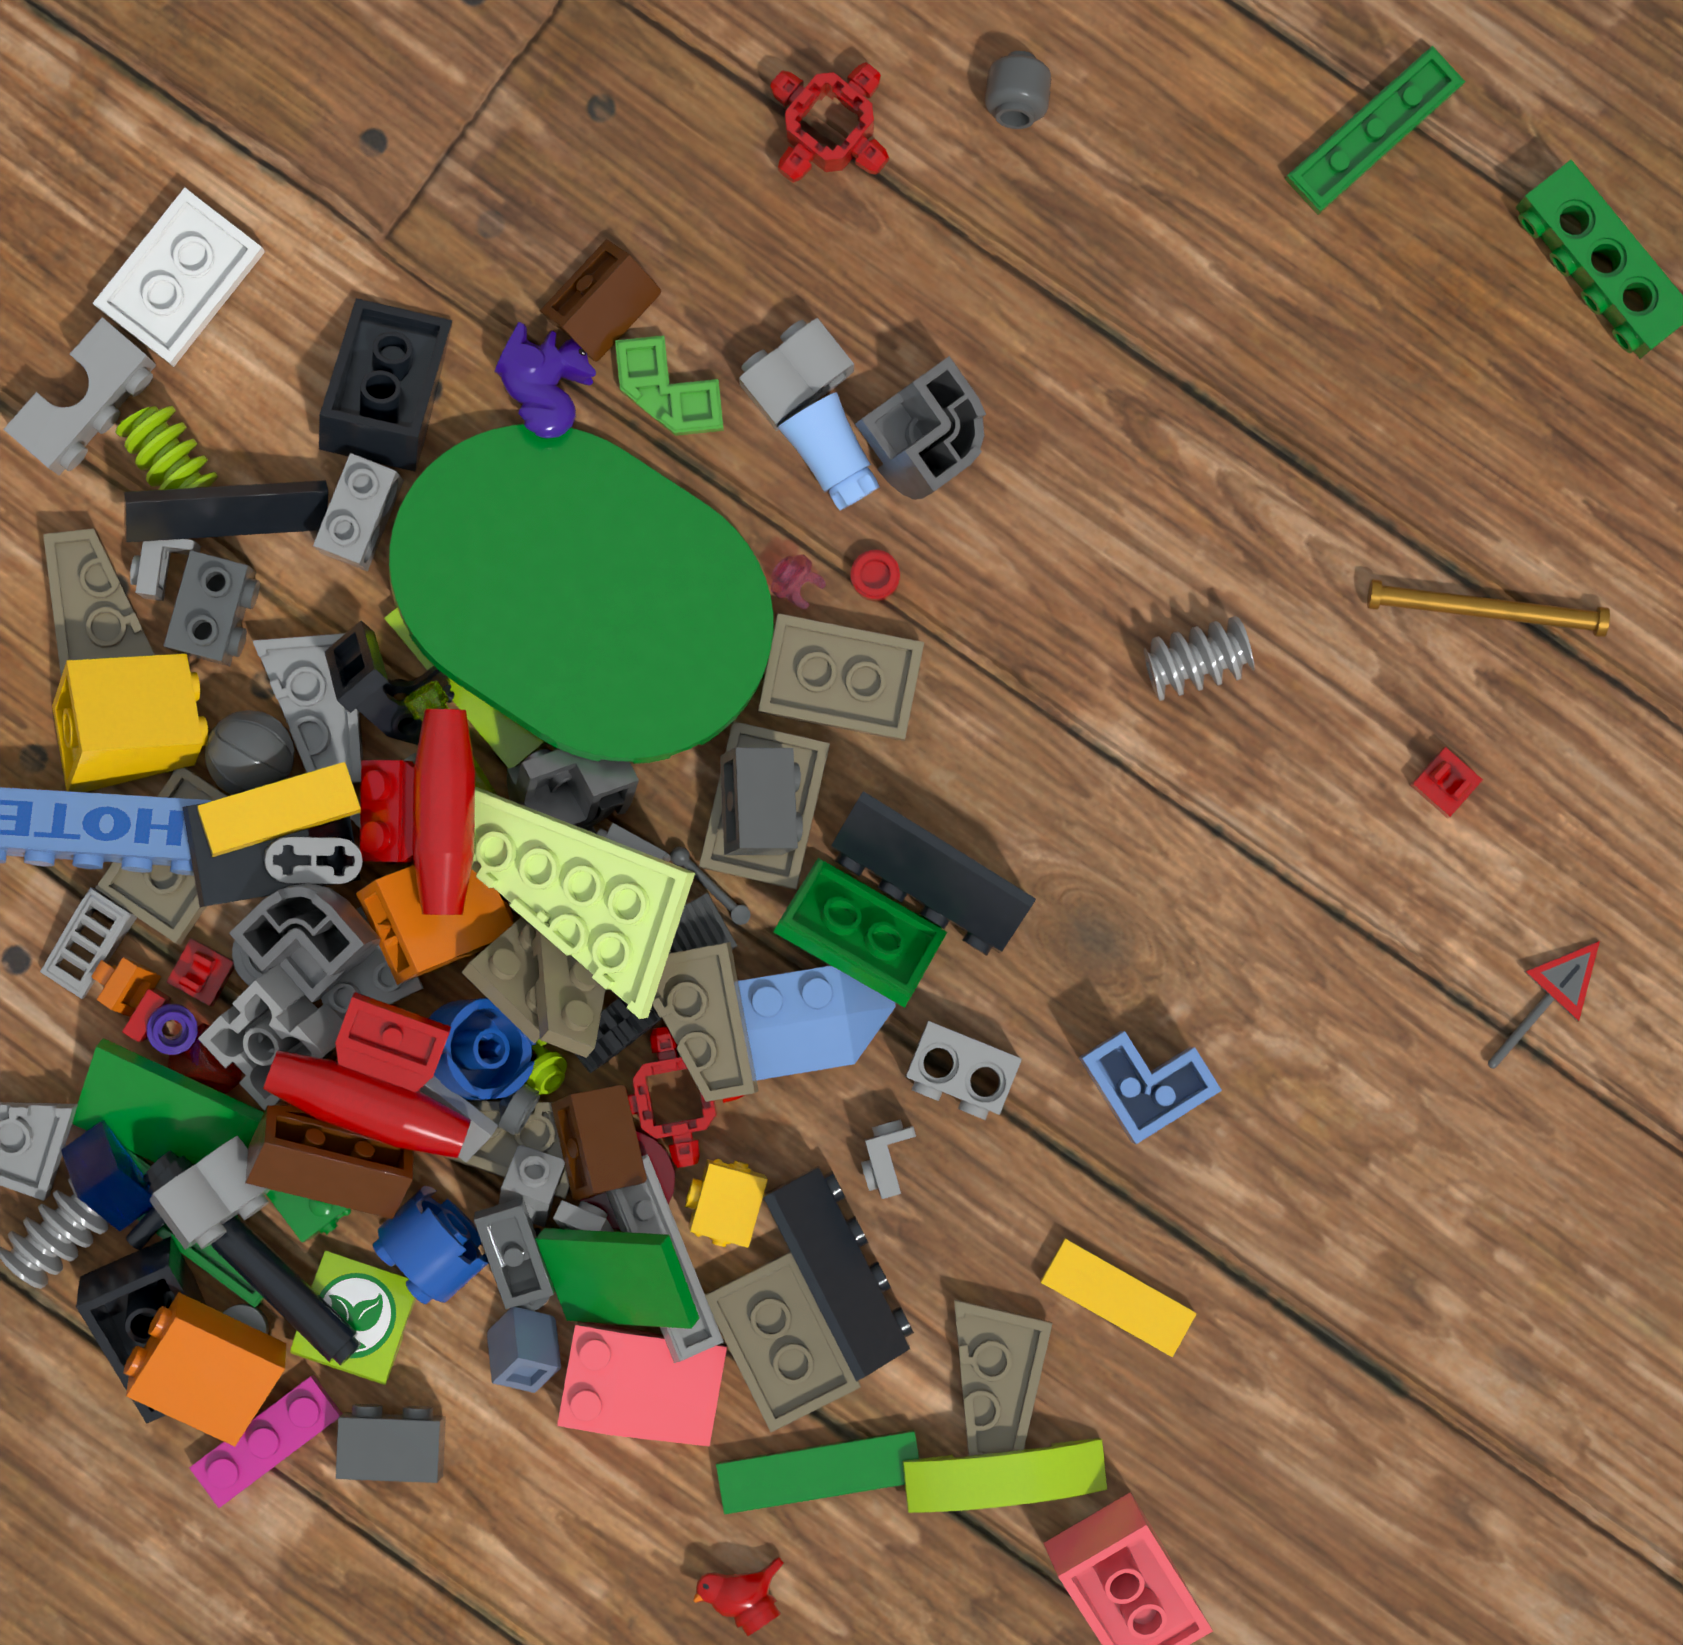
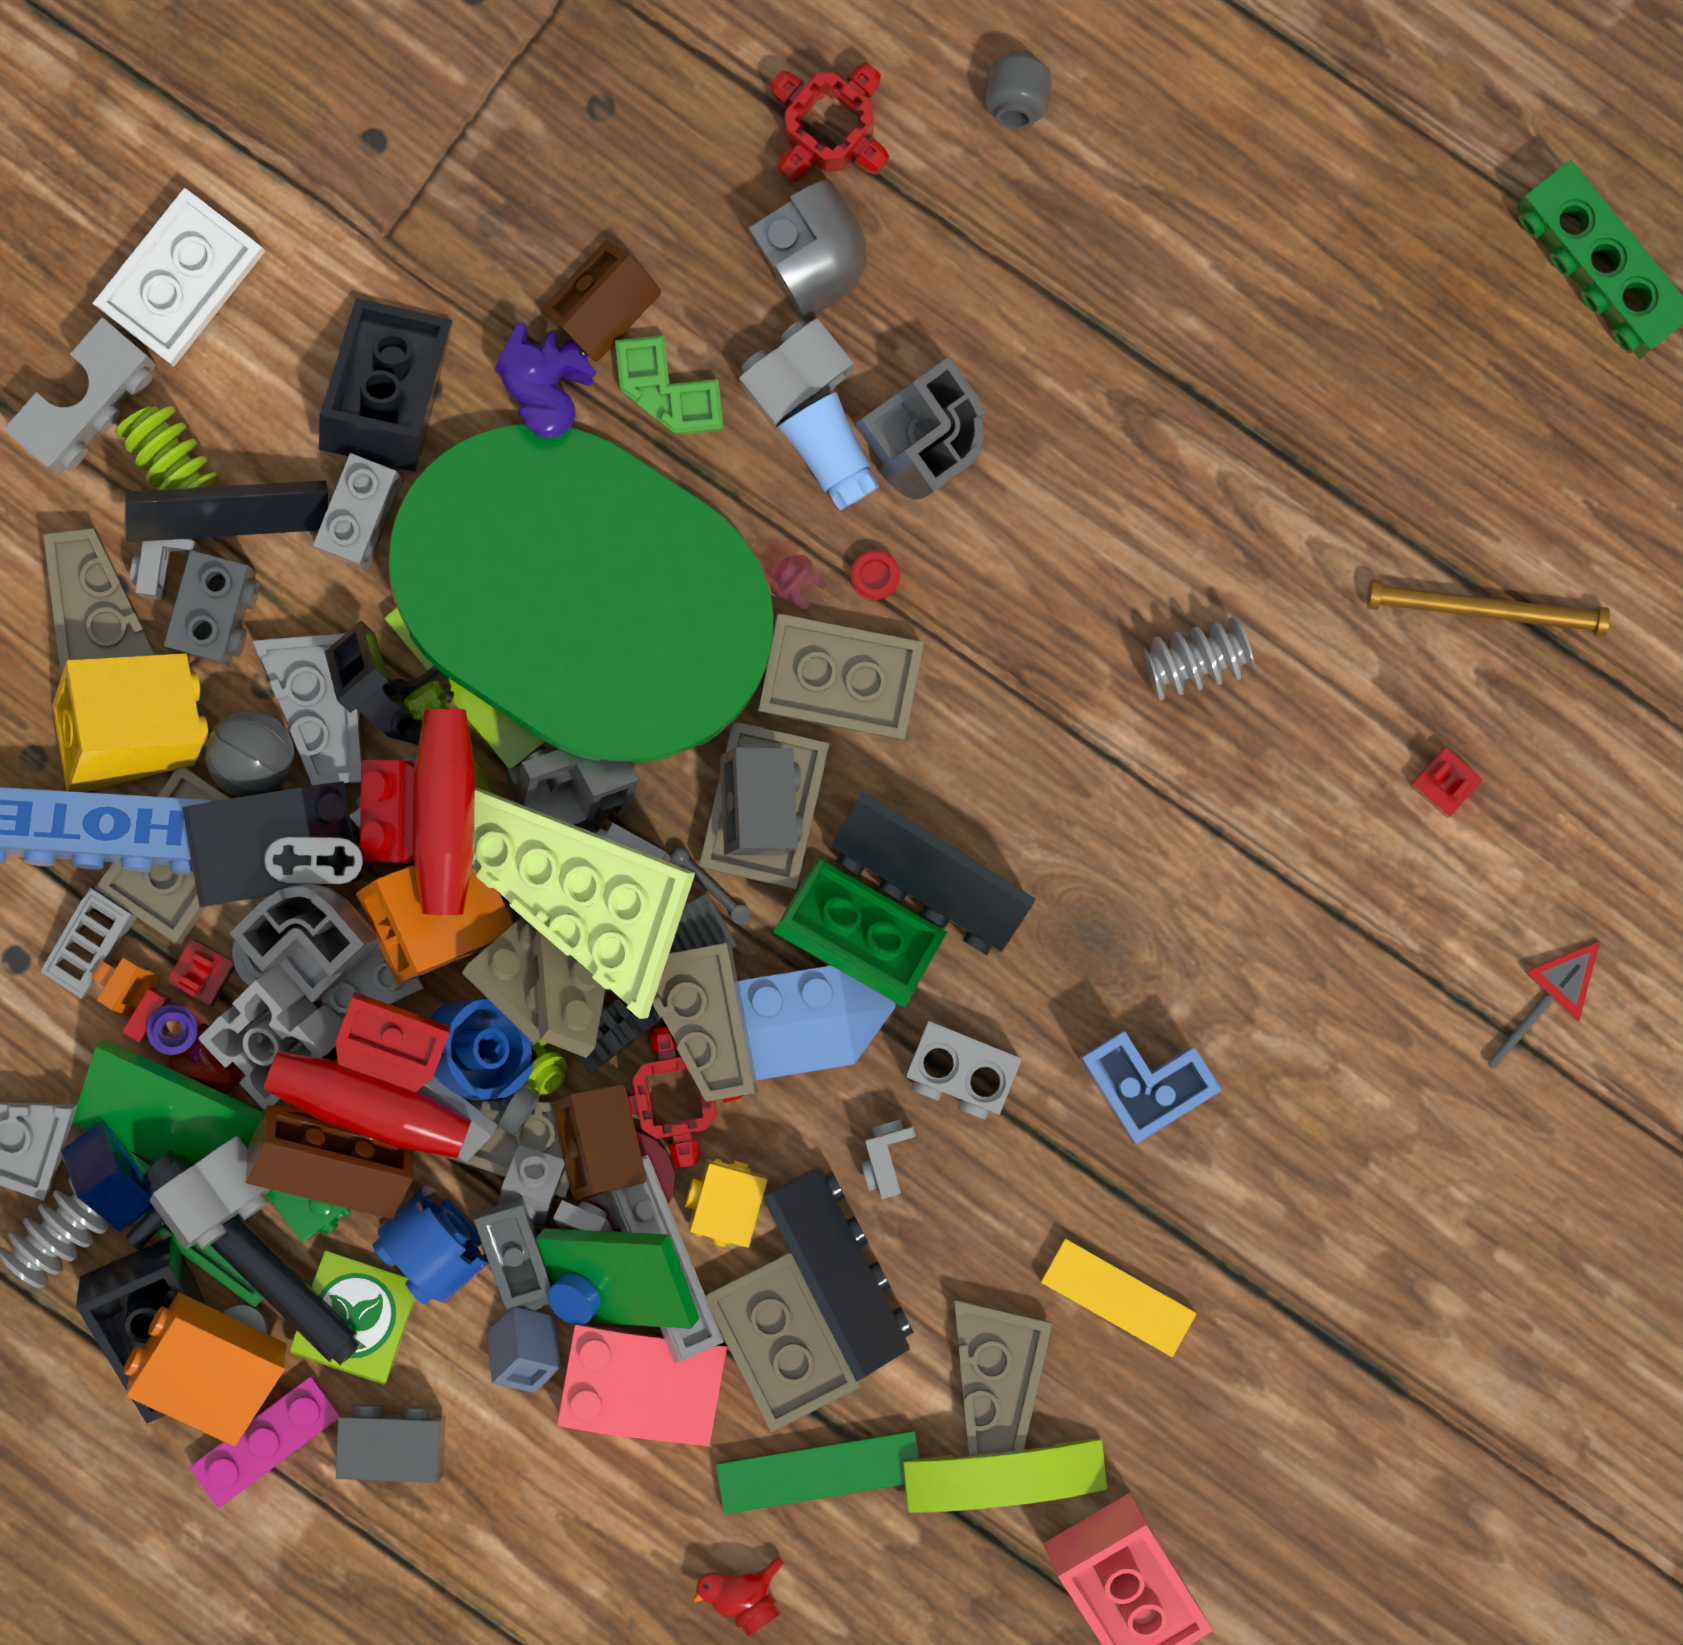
(278, 809): yellow tile -> none
(574, 1299): none -> blue tile
(813, 248): none -> flat silver brick
(1375, 130): green tile -> none

